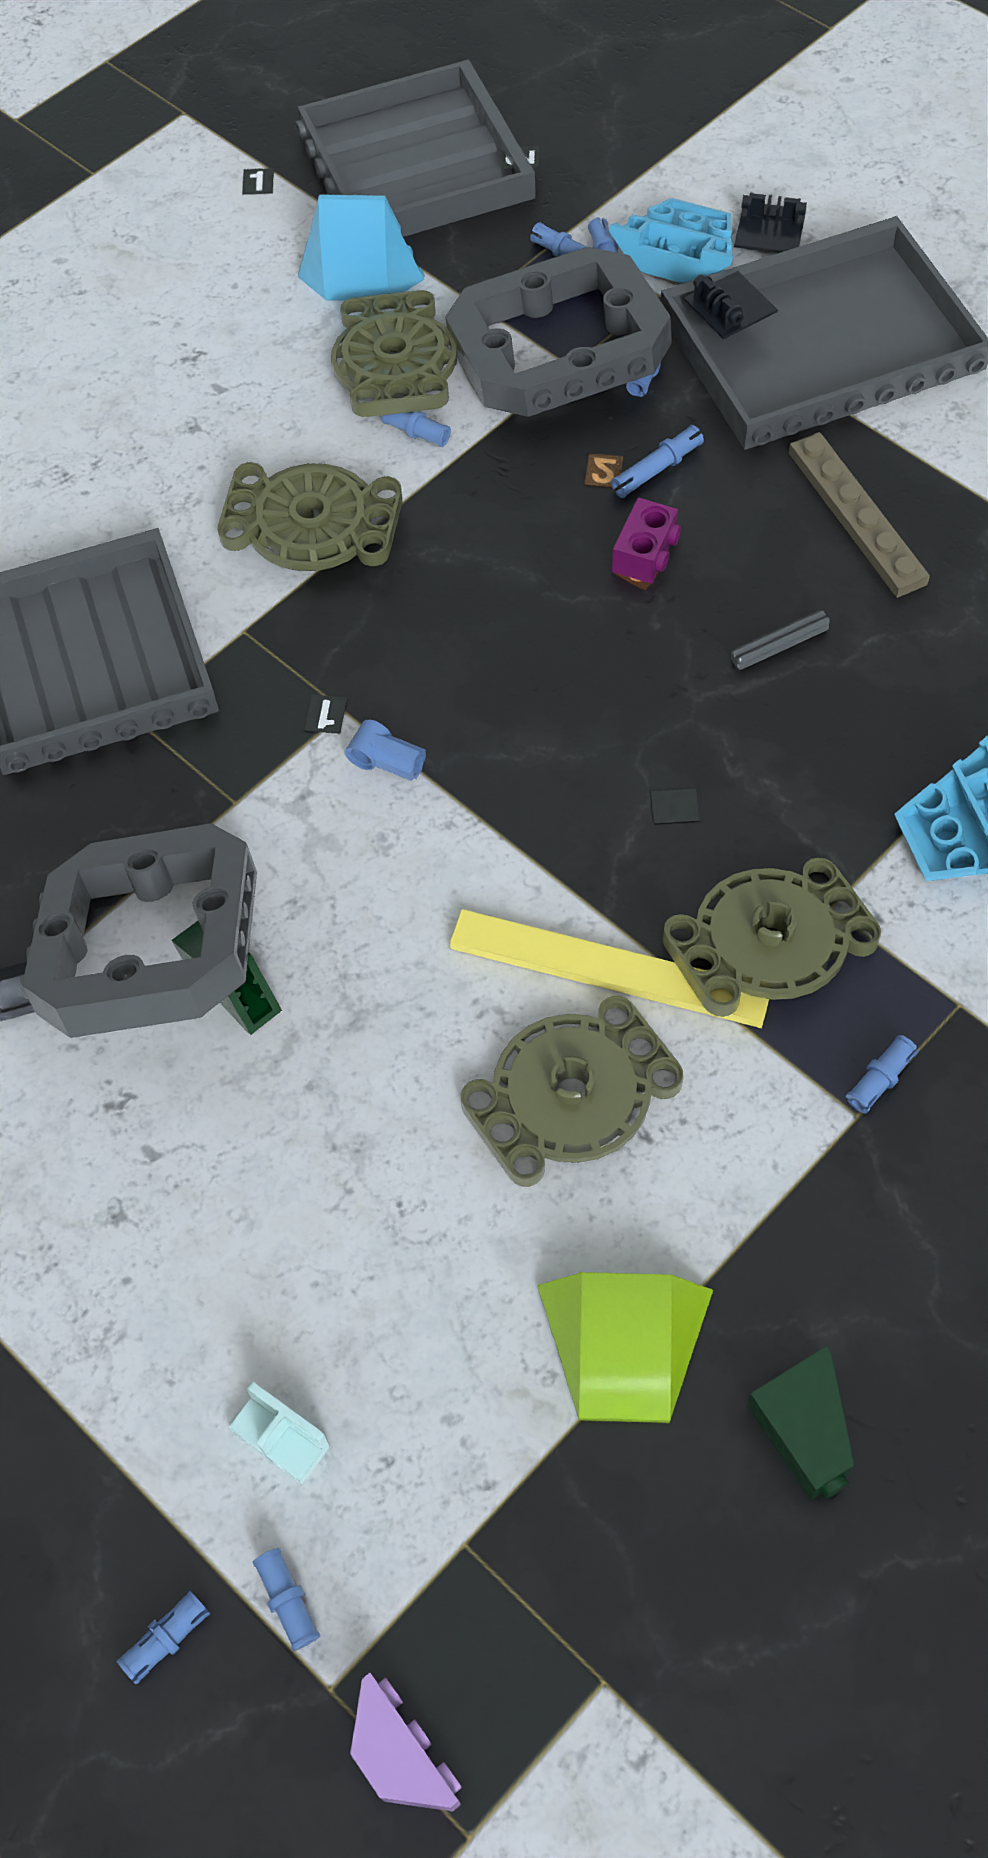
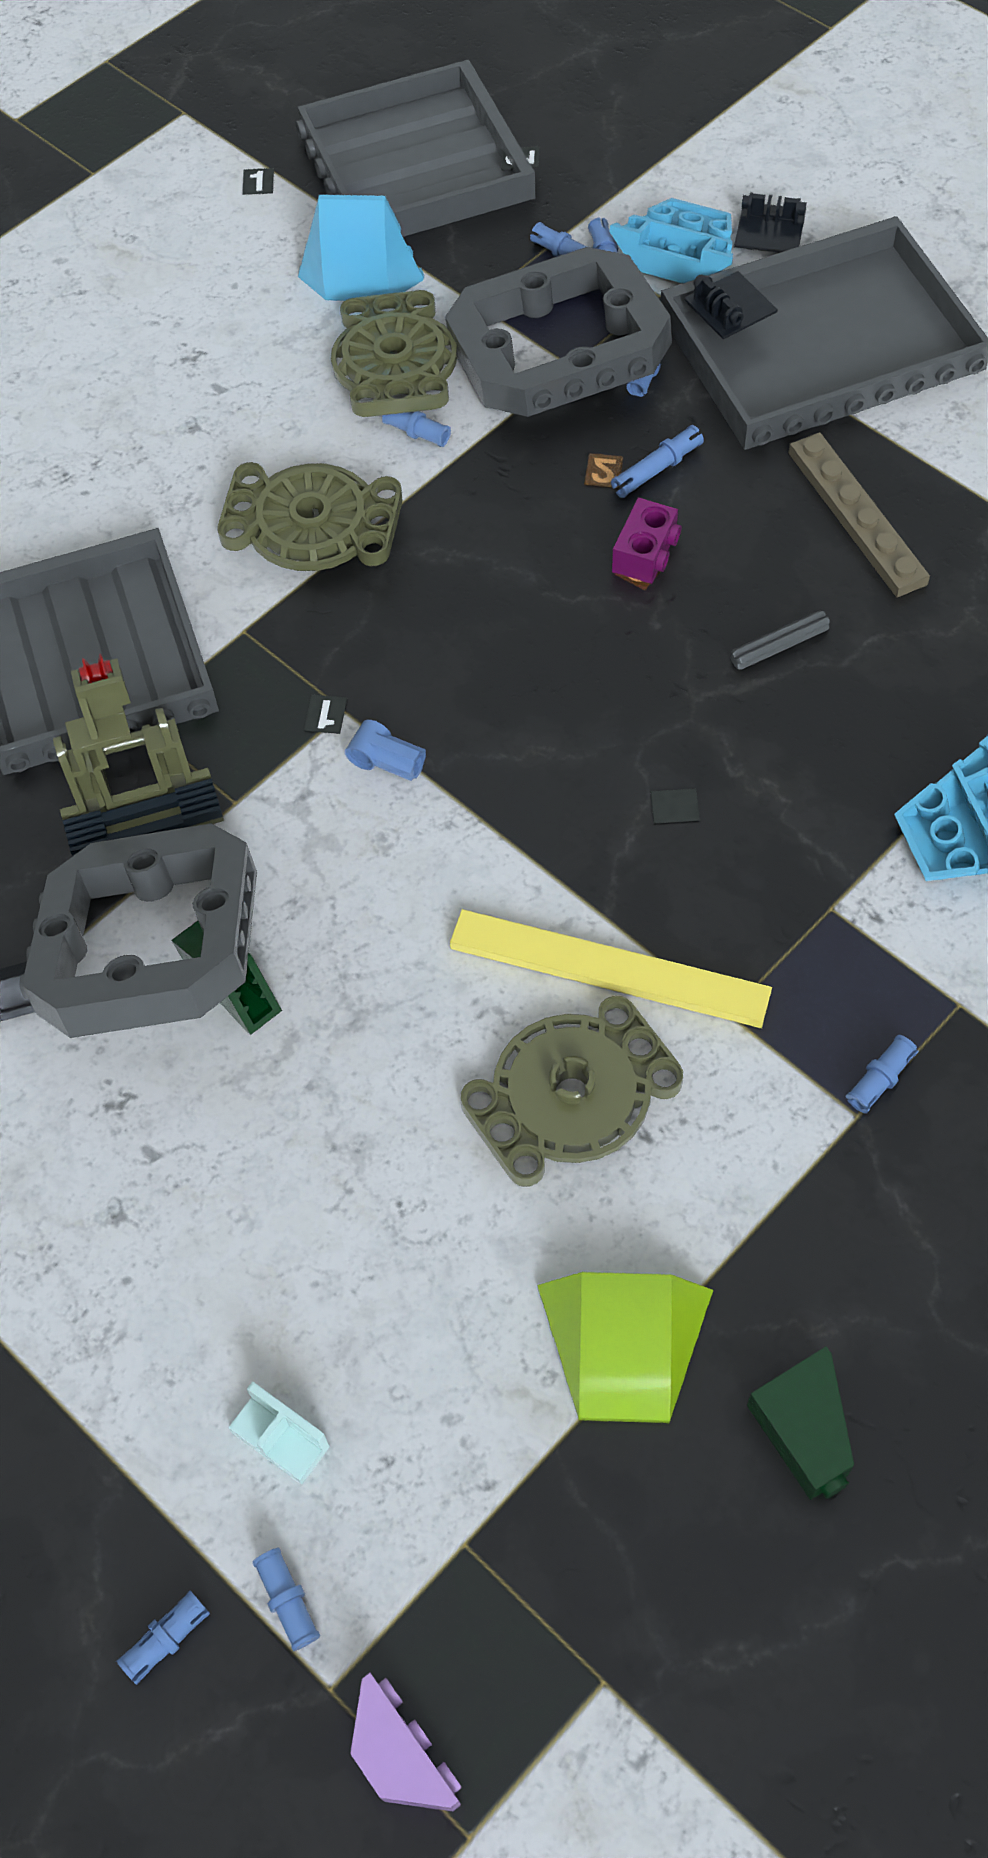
(173, 803): none -> olive container
(761, 961): olive piece -> none

